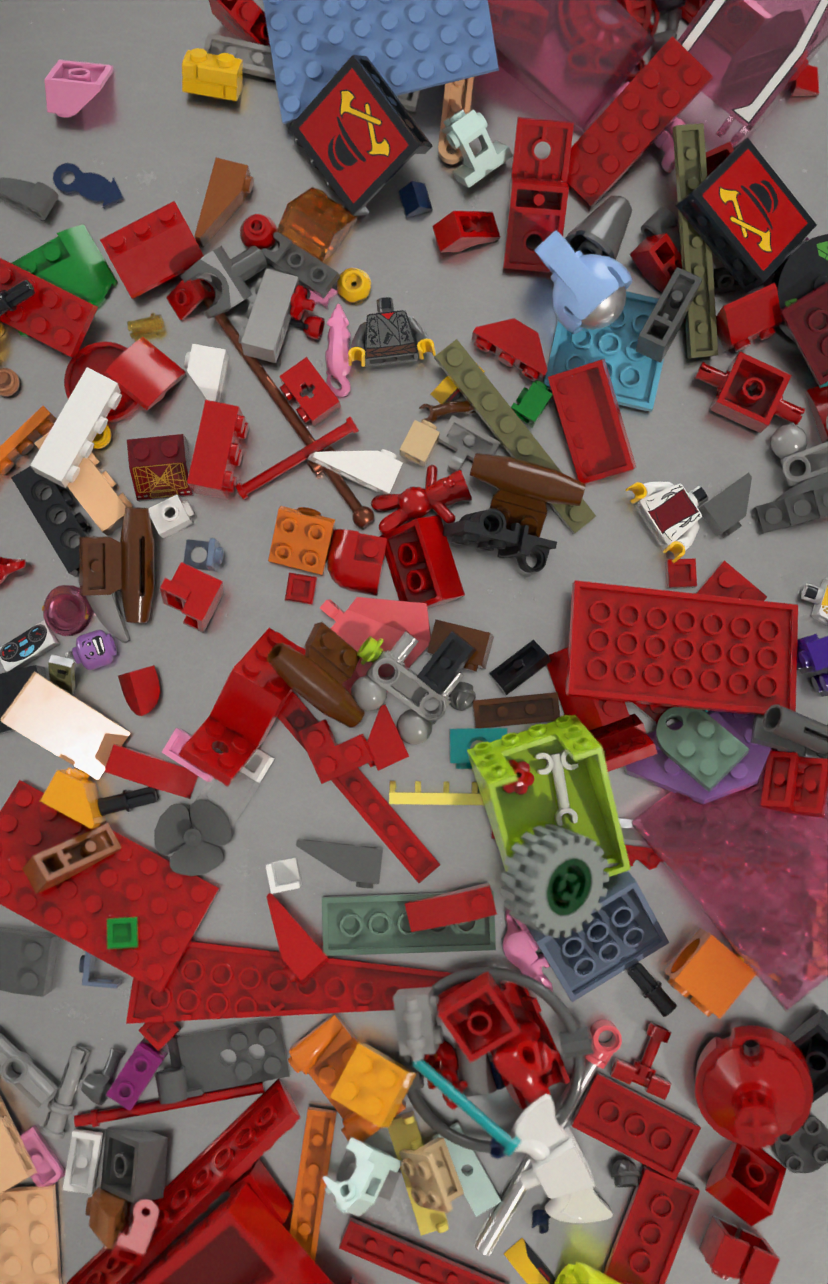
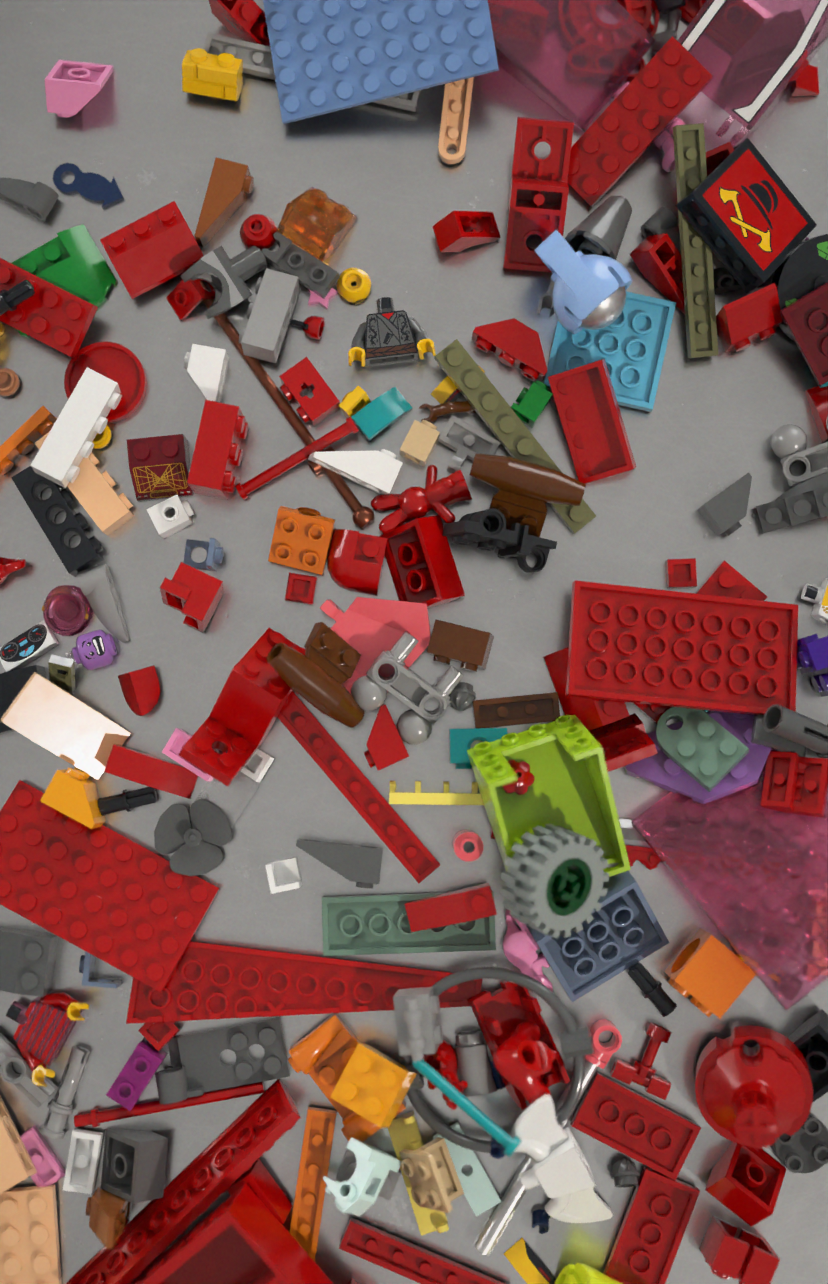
(44, 1030): none -> torso
(70, 857): dark orange slope -> none
(97, 1085): dark grey bar -> none
(122, 565): reddish brown plate -> none
(122, 933): green plate -> none
(141, 1225): leg -> none
(144, 373): red slope -> none
(146, 326): clear yellow pin -> none
(297, 949): red slope -> none
(300, 303): red plant -> none
(333, 759): red plate -> none
(337, 352): bright pink animal -> none
(354, 402): none -> yellow plate
(358, 133): panel -> none
(370, 650): lime plate -> none
(381, 412): none -> teal slope
(415, 199): dark blue slope -> none
(446, 663): black plate -> none
(462, 130): light aqua tile -> none
(464, 836): none -> coral brick
(478, 1016): red slope -> none
(520, 667): black plate -> none
(547, 300): none -> light grey hand
(556, 763): white bar -> none
(668, 315): dark grey slope -> none
(670, 513): torso -> none
(766, 396): red brick -> none

